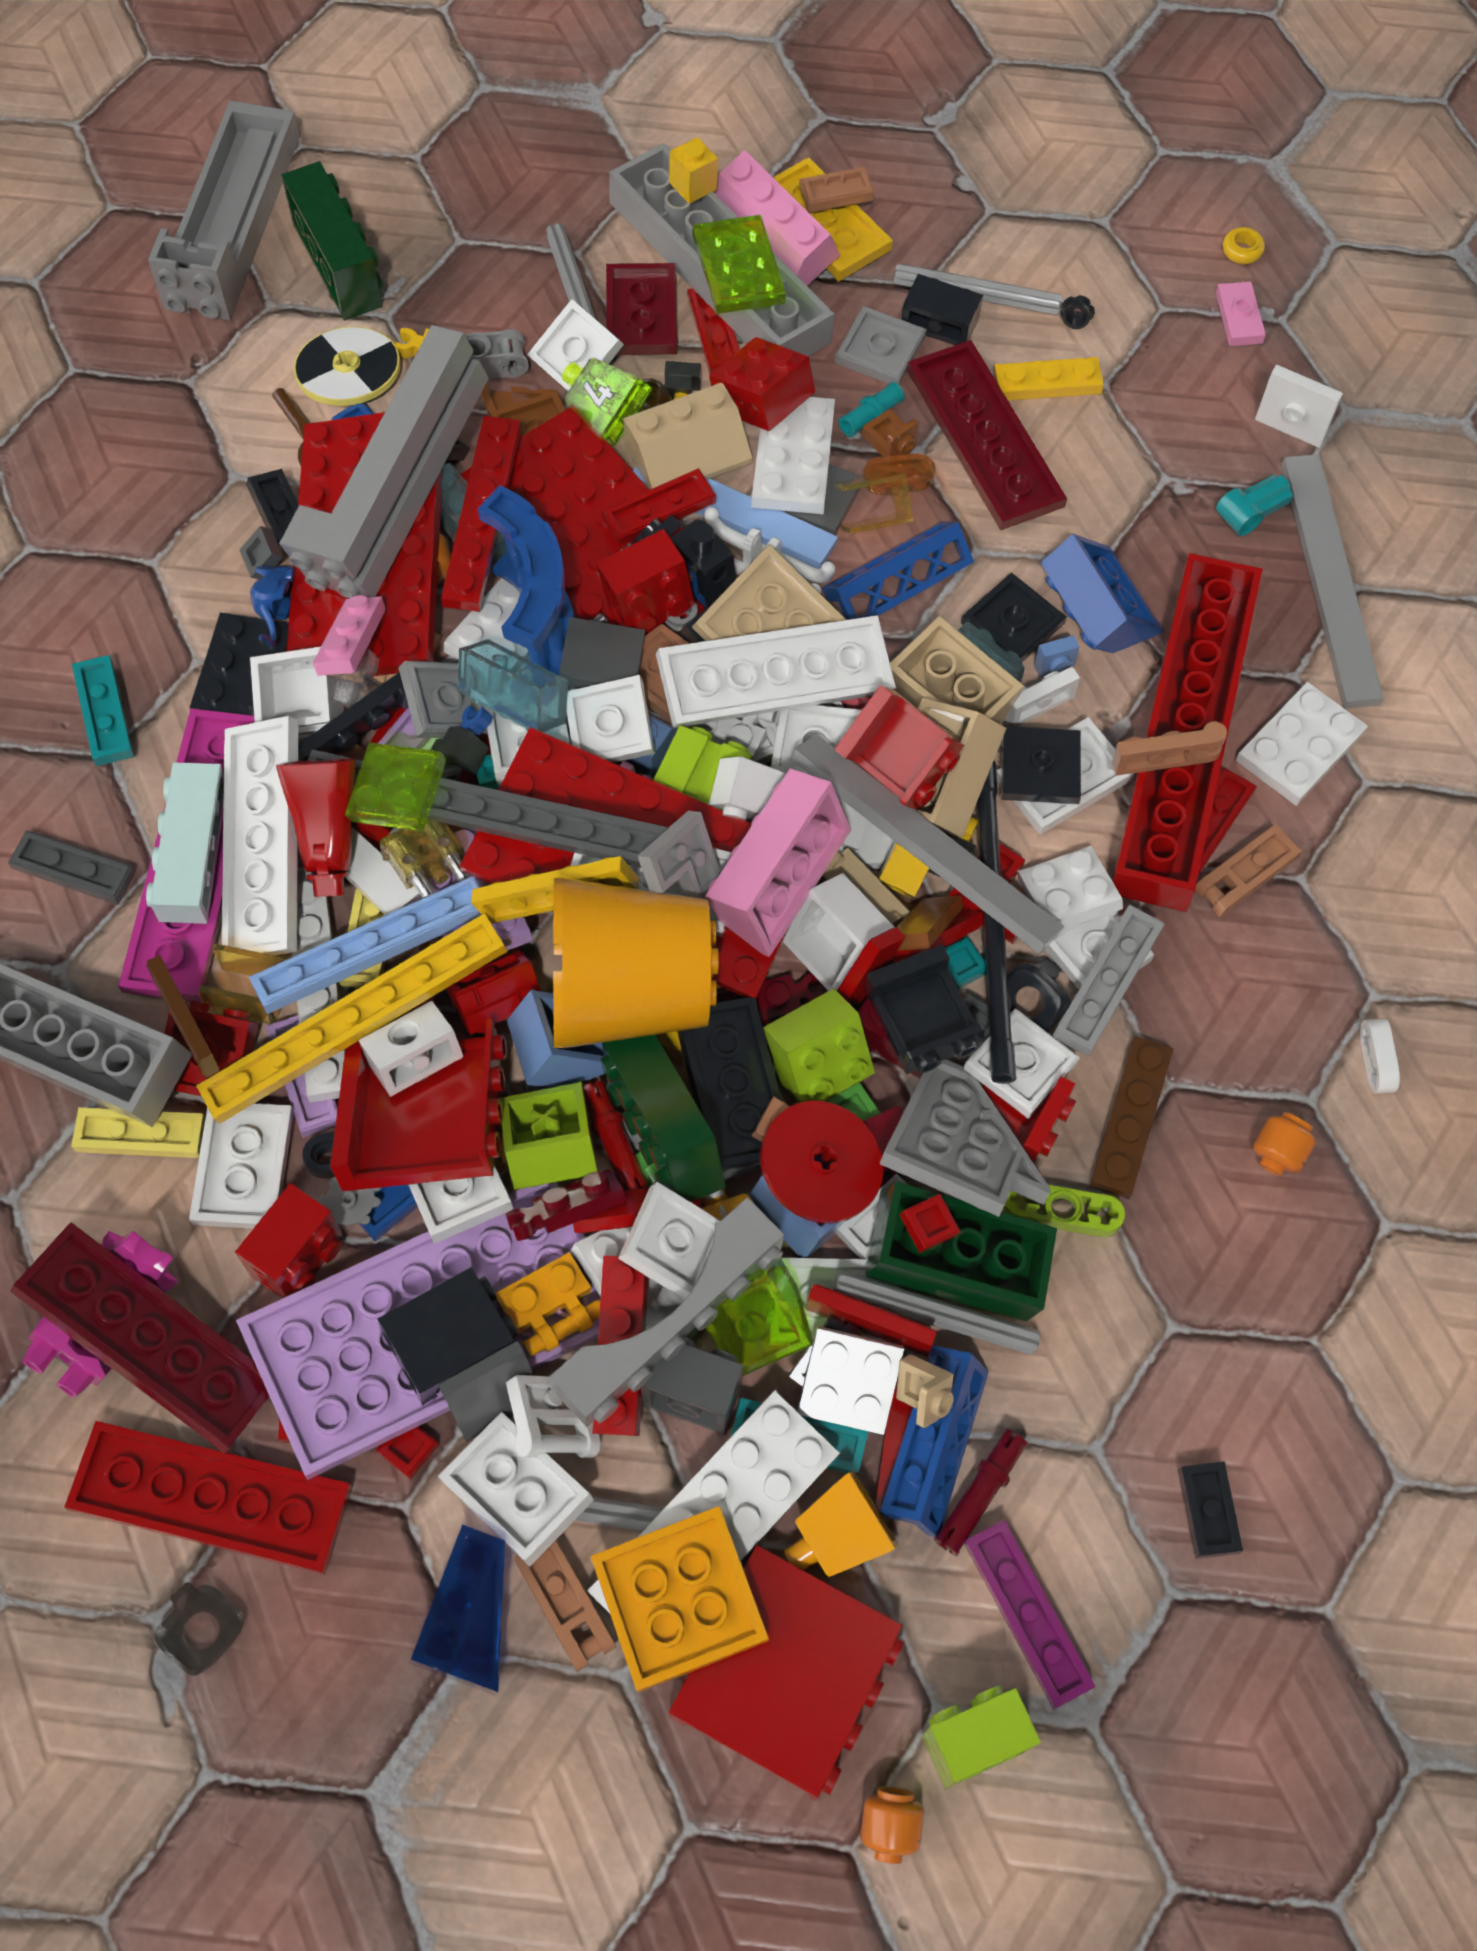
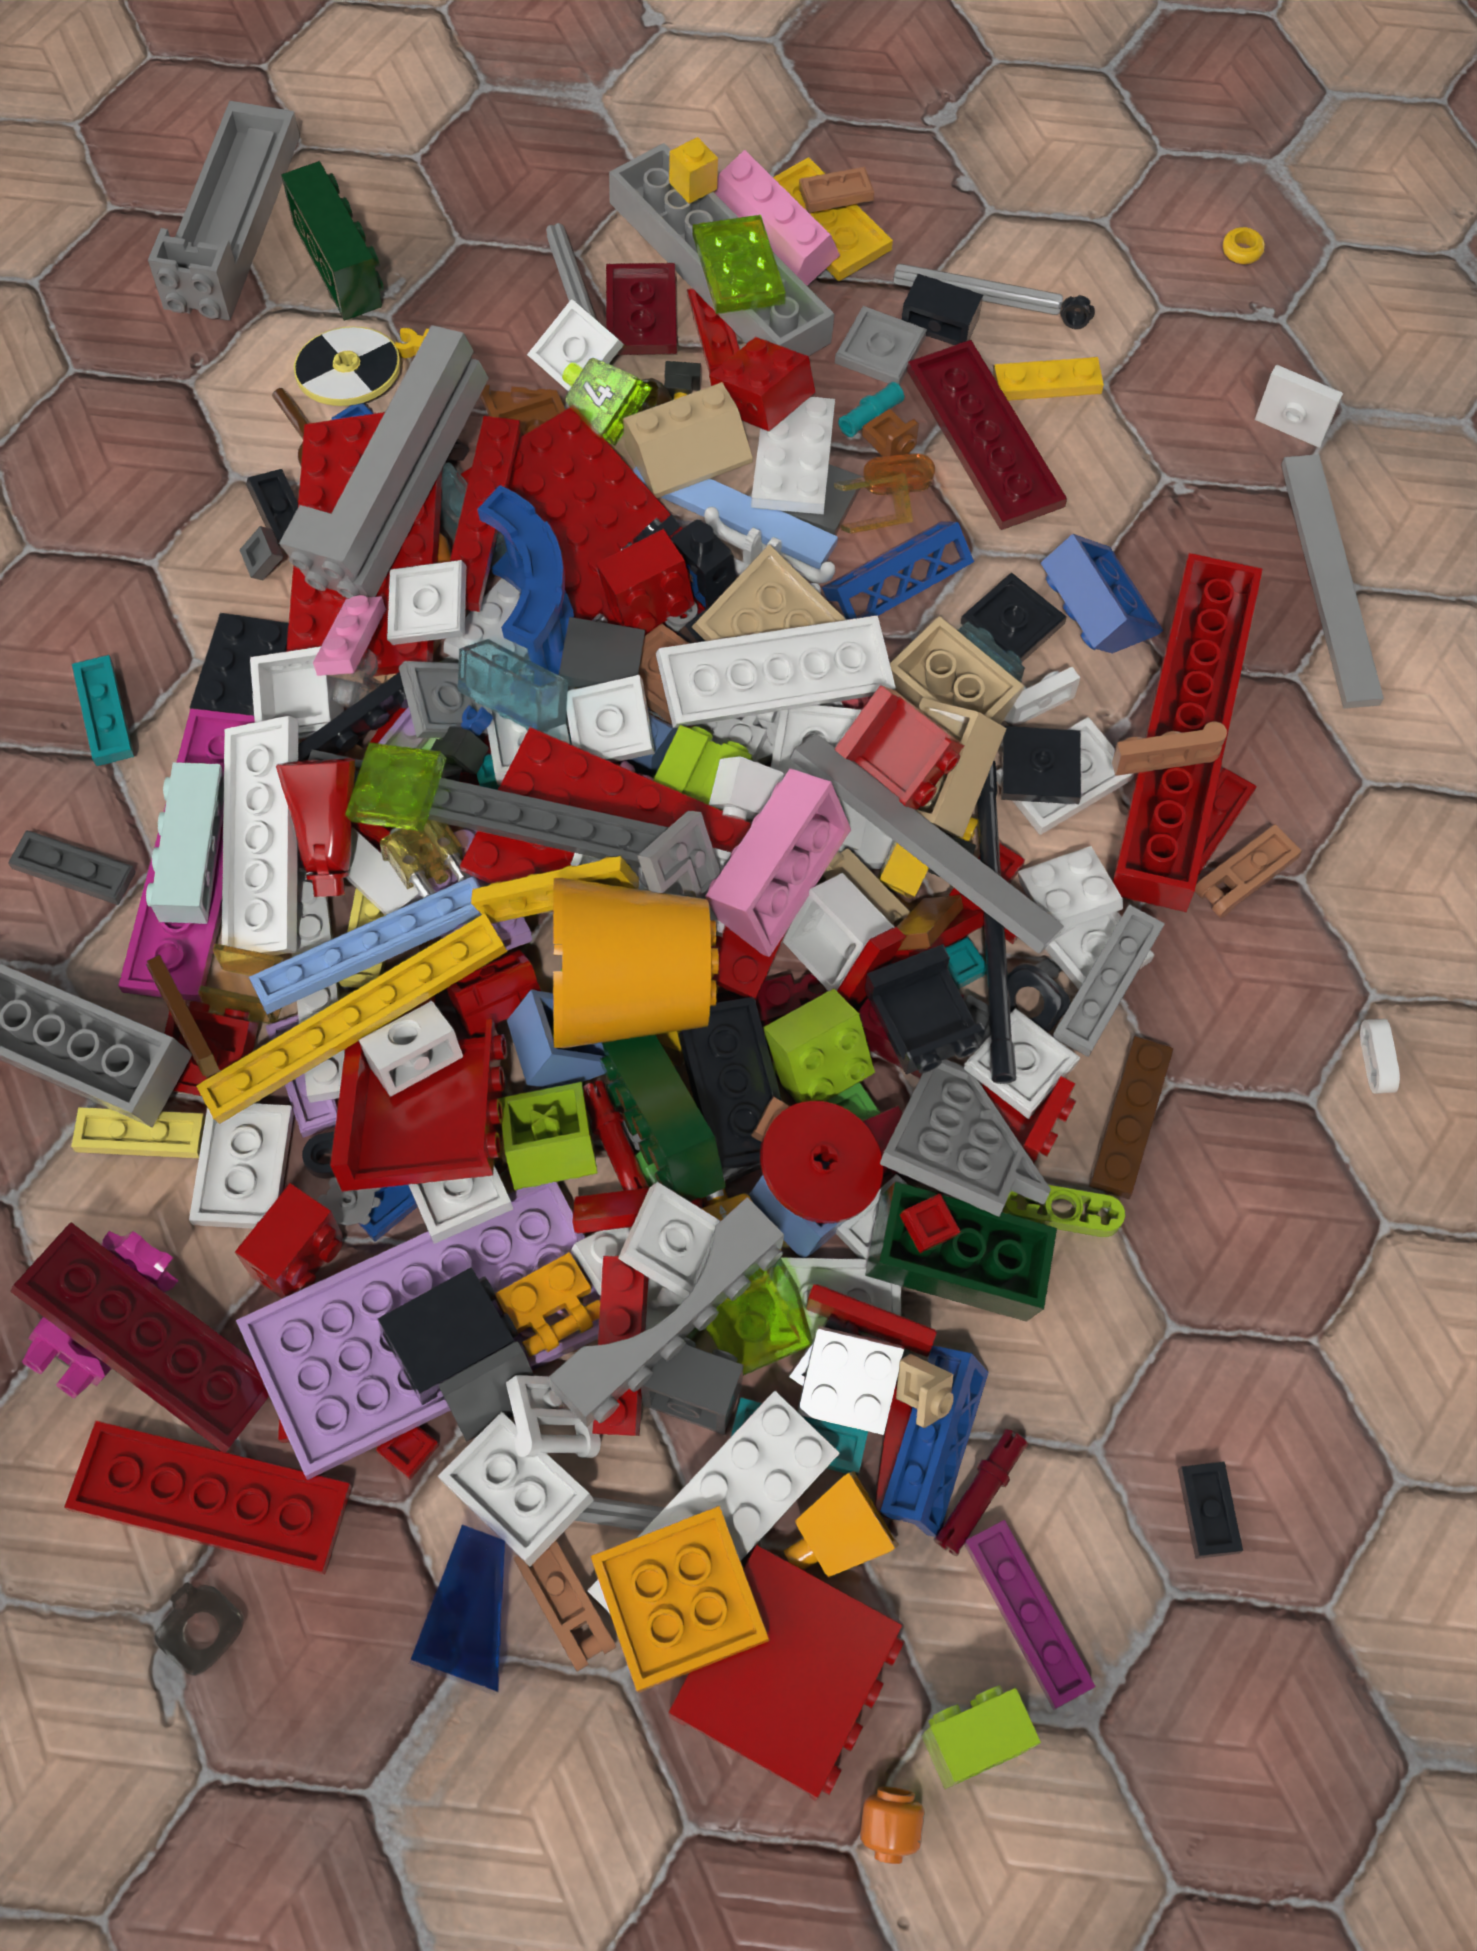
(272, 597): blue animal -> none
(427, 602): none -> white plate
(495, 354): light grey piece -> none
(567, 1205): dark red plate -> none
(676, 497): red tile -> none
(938, 1313): light grey axle -> none
(1056, 655): medium blue plate -> none
(1240, 313): bright pink plate -> none
(1247, 508): teal piece -> none
(1284, 1144): orange head -> none
(1301, 743): white plate -> none

